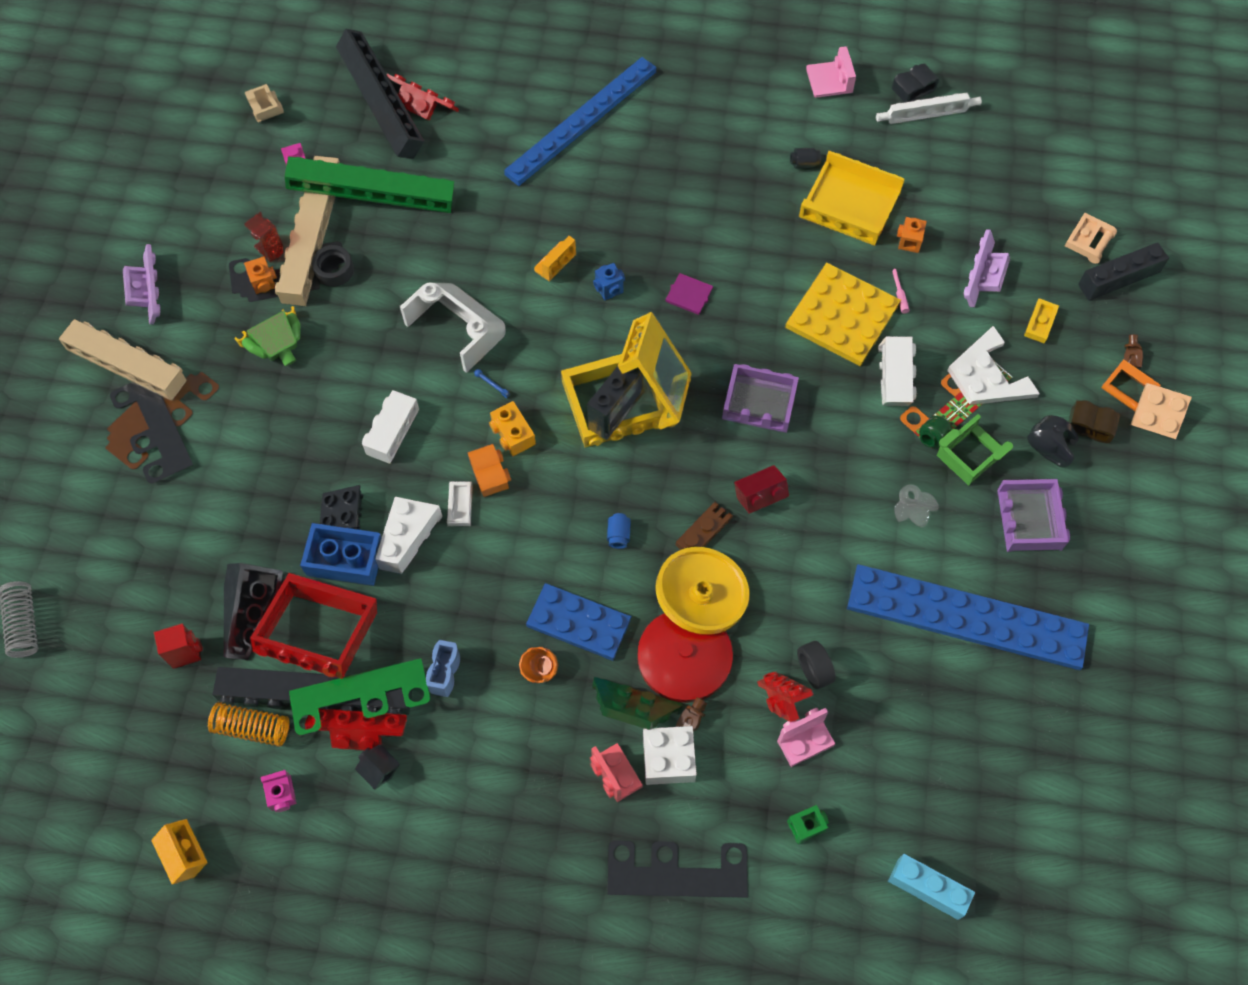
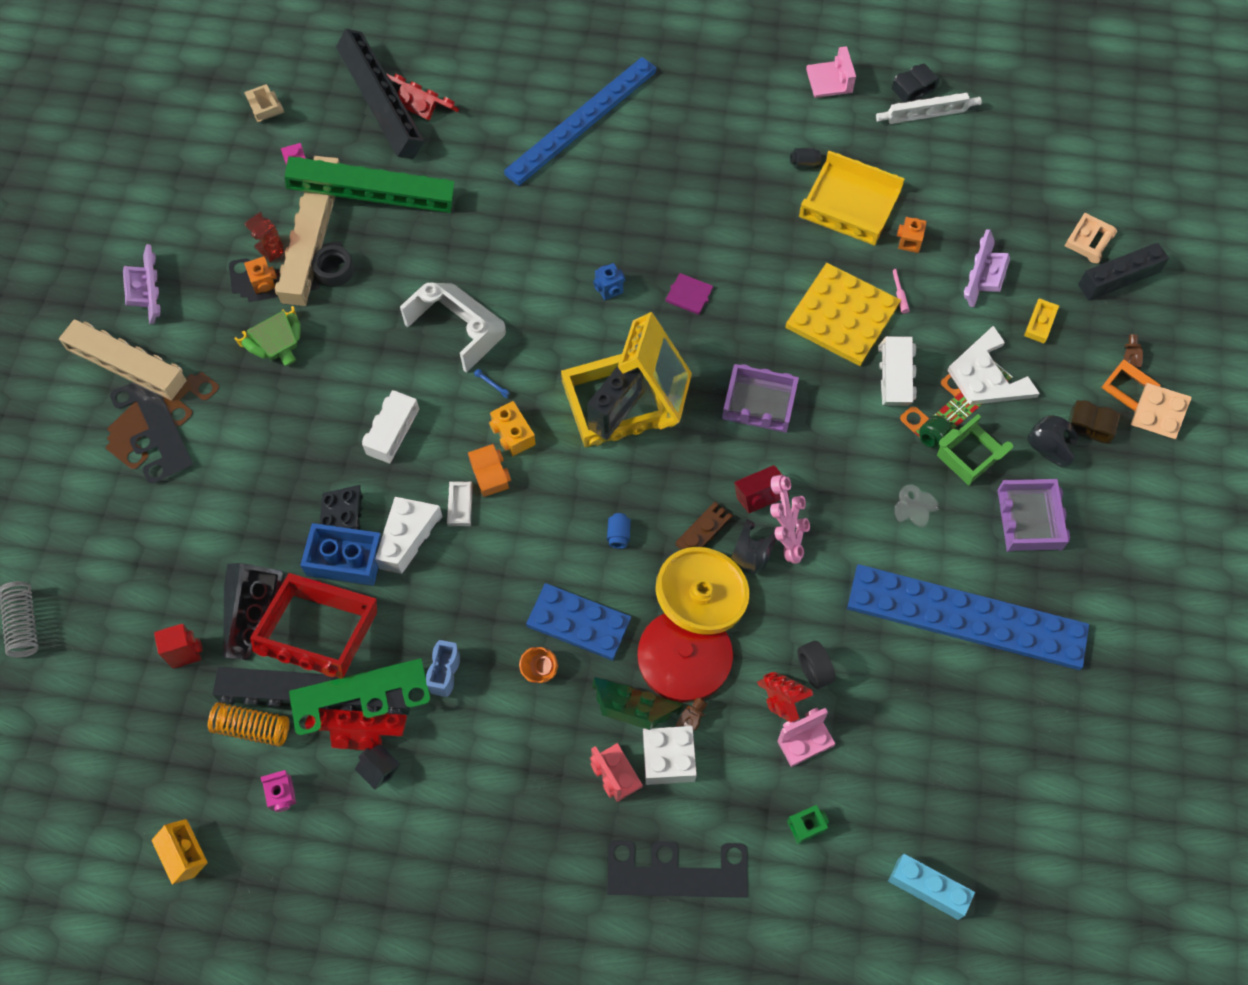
(556, 259): light orange bracket -> none
(753, 554): none -> black helmet
(788, 519): none -> bright pink plant

